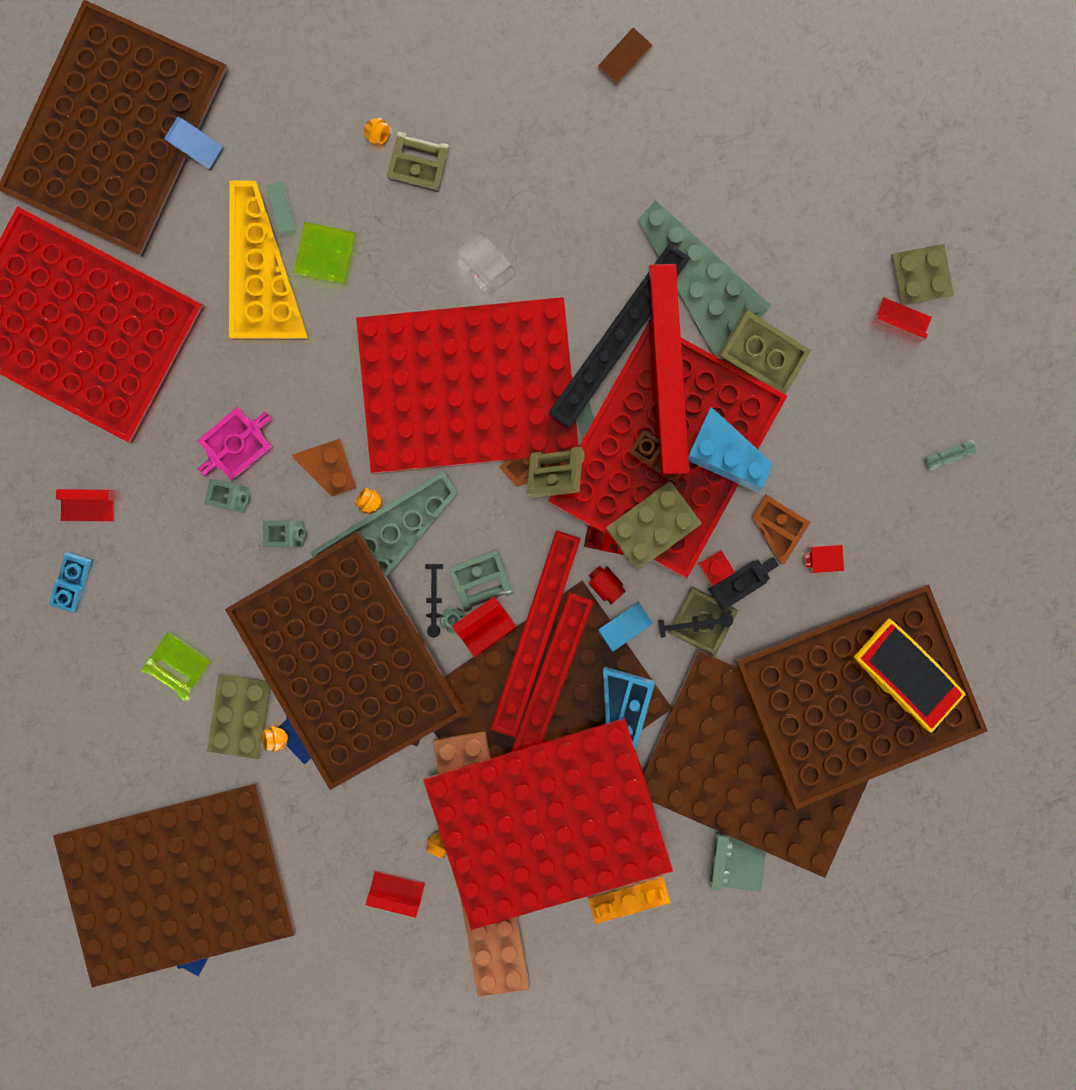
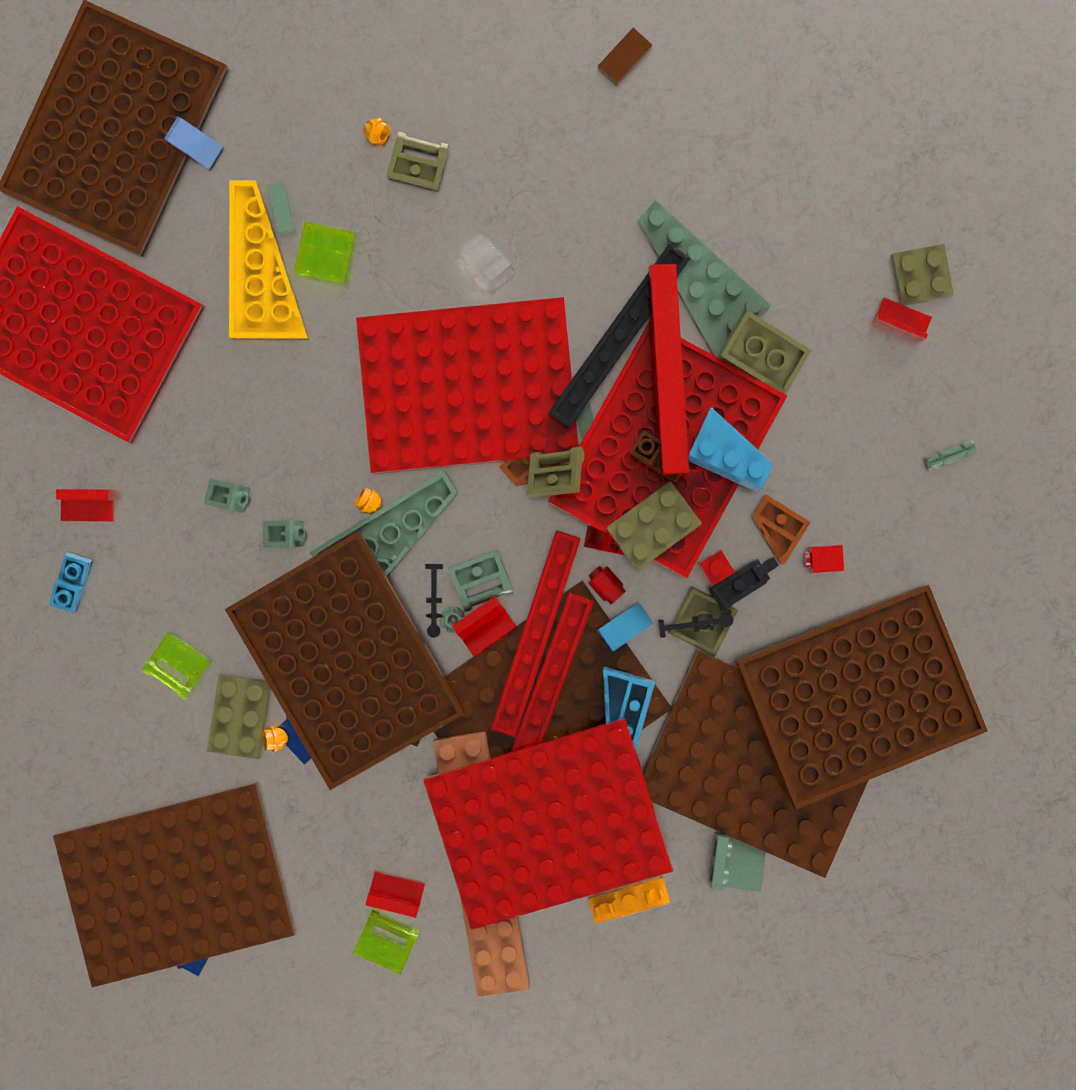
(234, 443): dark pink plate -> none
(328, 467): dark orange wing -> none
(382, 949): none -> clear neon green plate
(435, 845): light orange plate -> none
(909, 675): slope -> none

